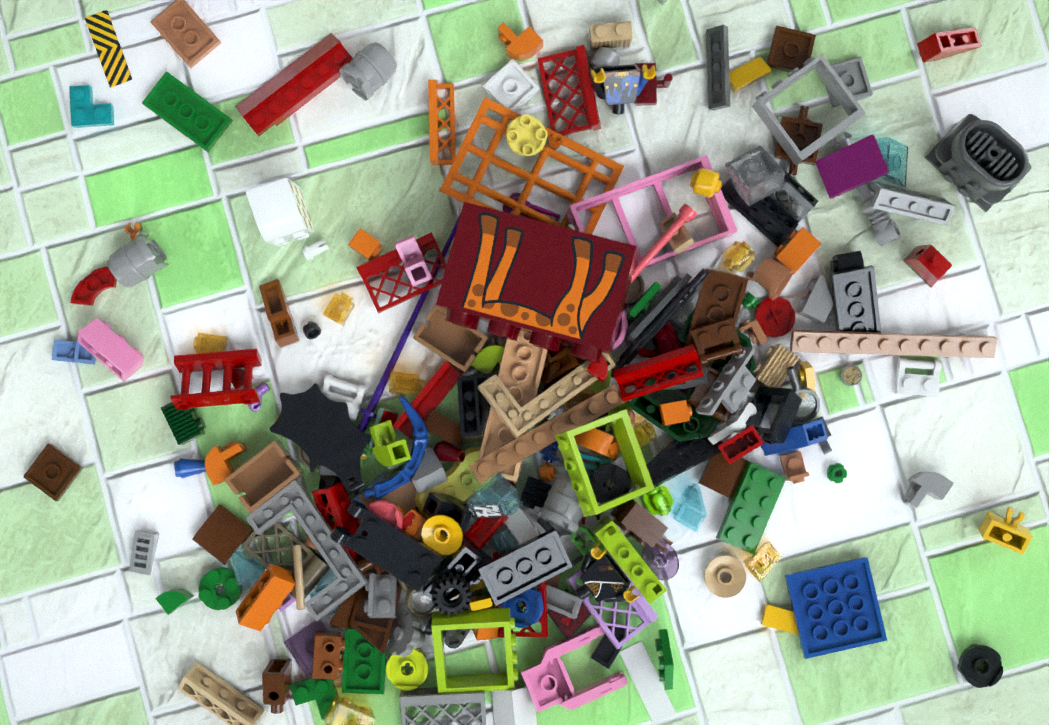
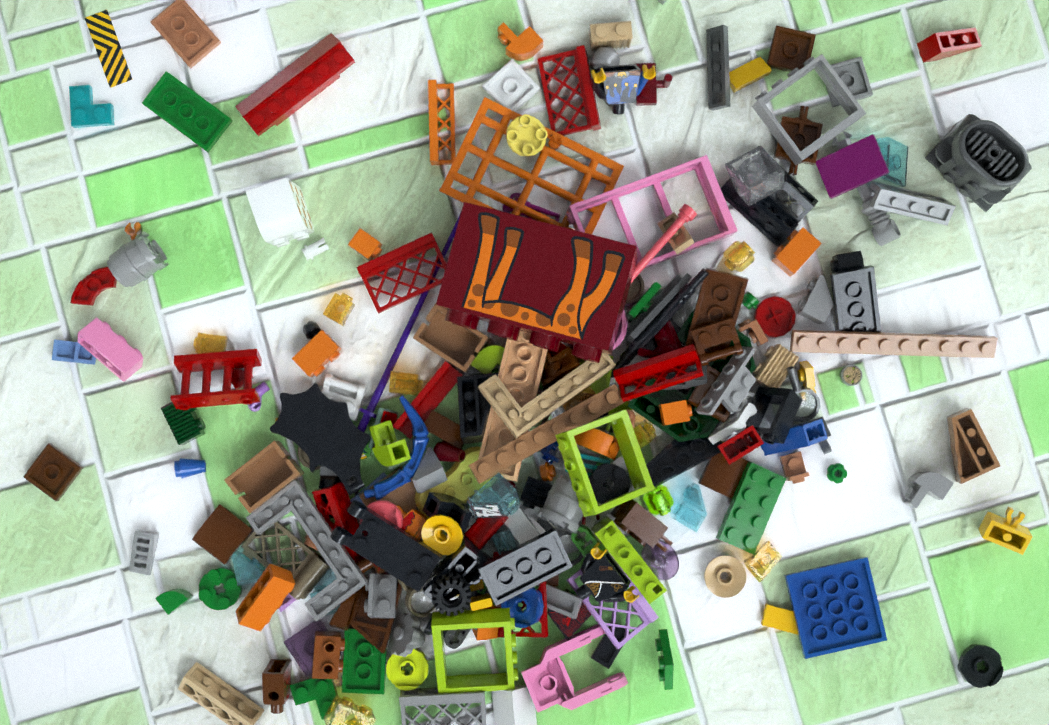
(218, 464): orange brick -> none
(279, 313): dark orange slope -> none
(298, 574): tan piece -> none
(317, 354): none -> orange brick
(369, 70): light grey piece -> none
(413, 260): bright pink brick -> none
(598, 370): red tile -> none
(647, 682): white sticker -> none
(705, 182): yellow head -> none
(771, 277): nougat hat -> none
(918, 384): white plate -> none
(929, 264): red torso -> none
(969, 447): none -> medium nougat wedge

